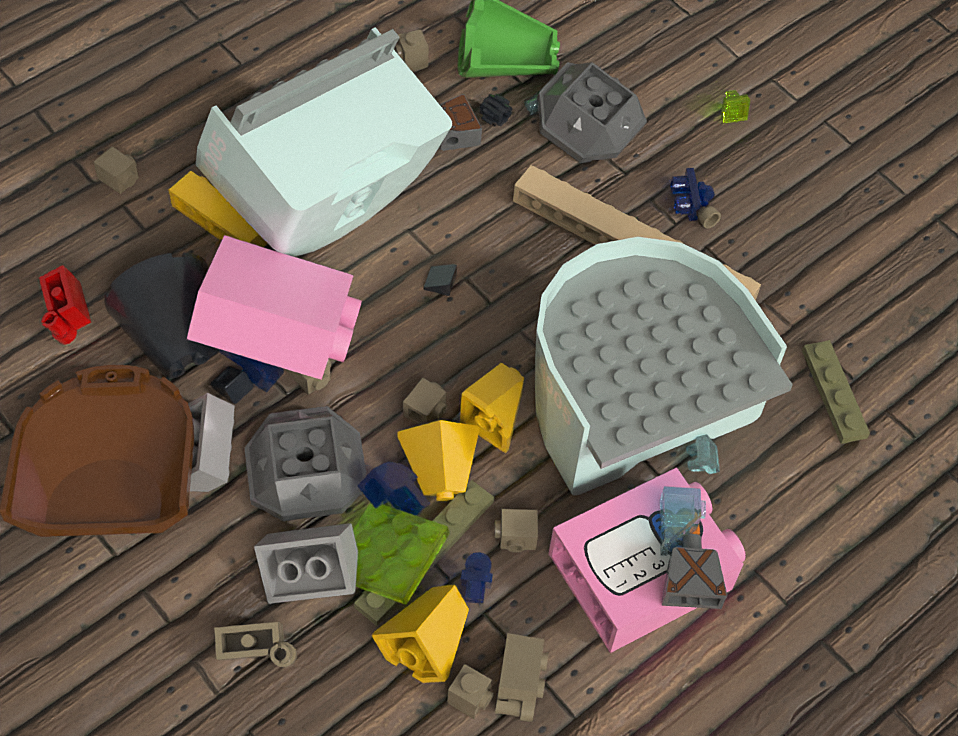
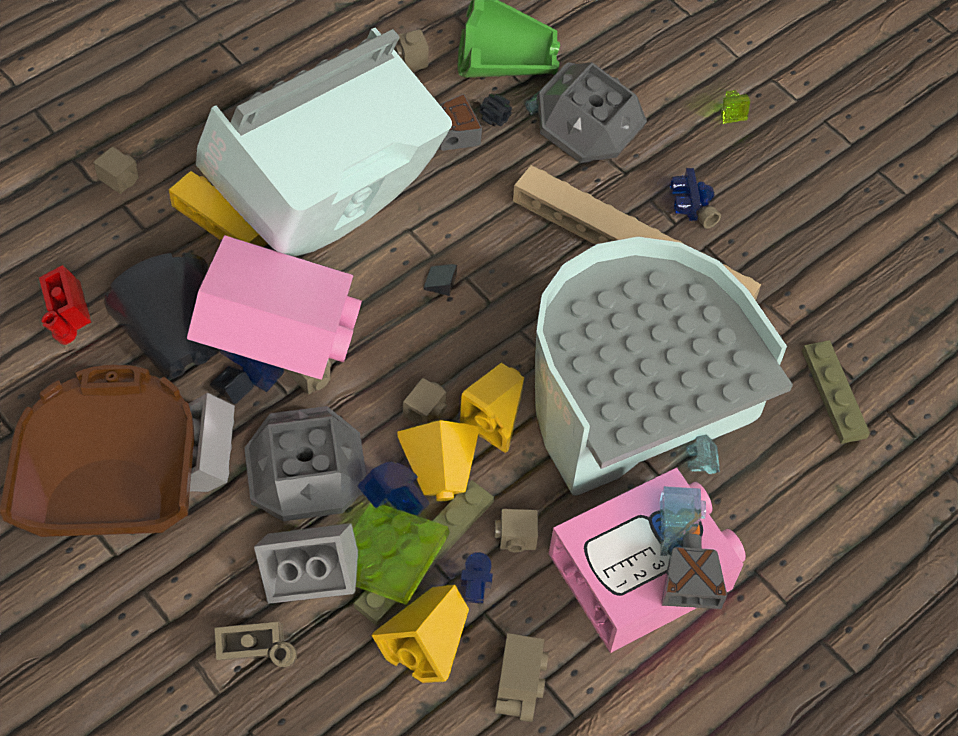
(470, 691): dark tan brick -> none

